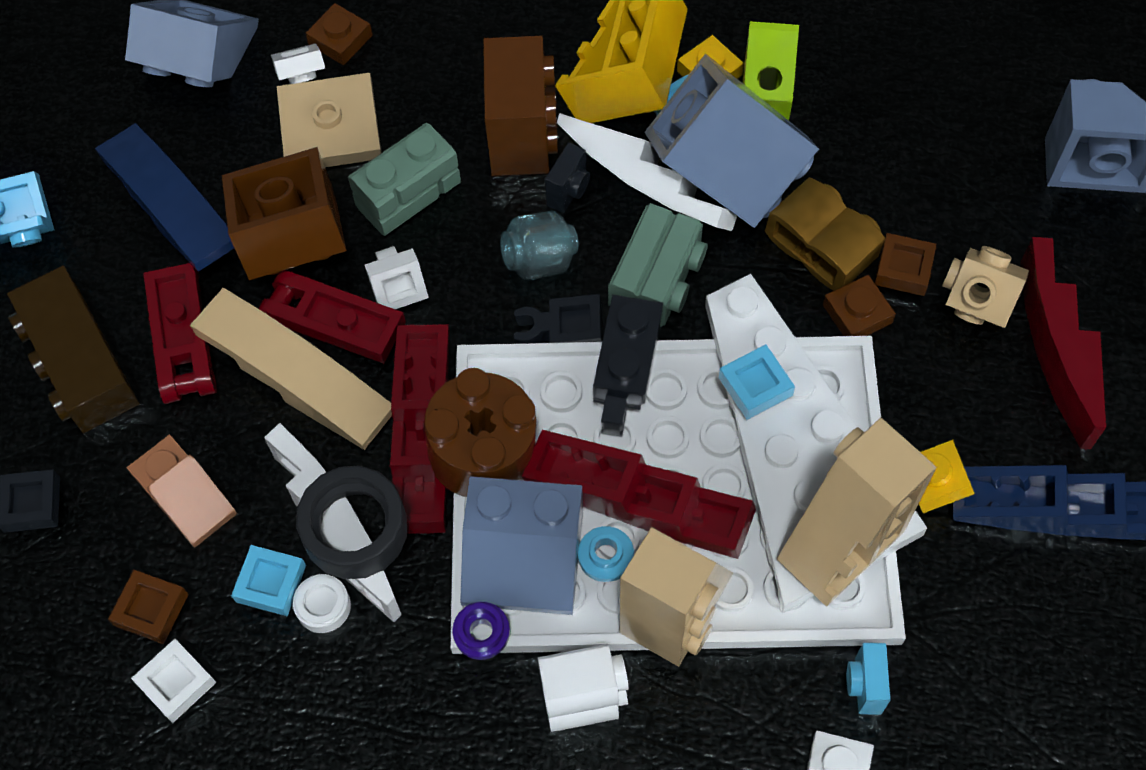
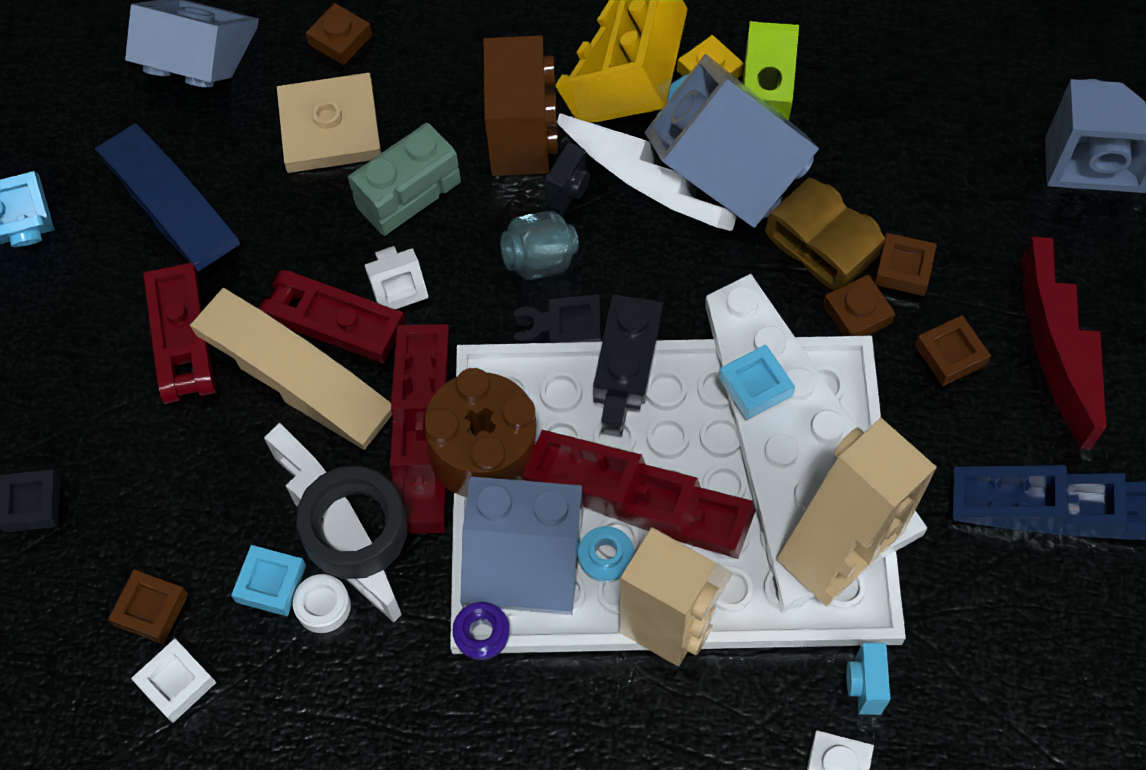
(70, 351): dark brown brick -> none
(182, 490): nougat slope -> none
(282, 214): reddish brown brick -> none
(298, 64): white plate -> none
(583, 686): white brick -> none
(660, 259): sand green brick -> none
(949, 479): yellow plate -> none
(952, 350): none -> reddish brown plate
(978, 303): tan brick -> none

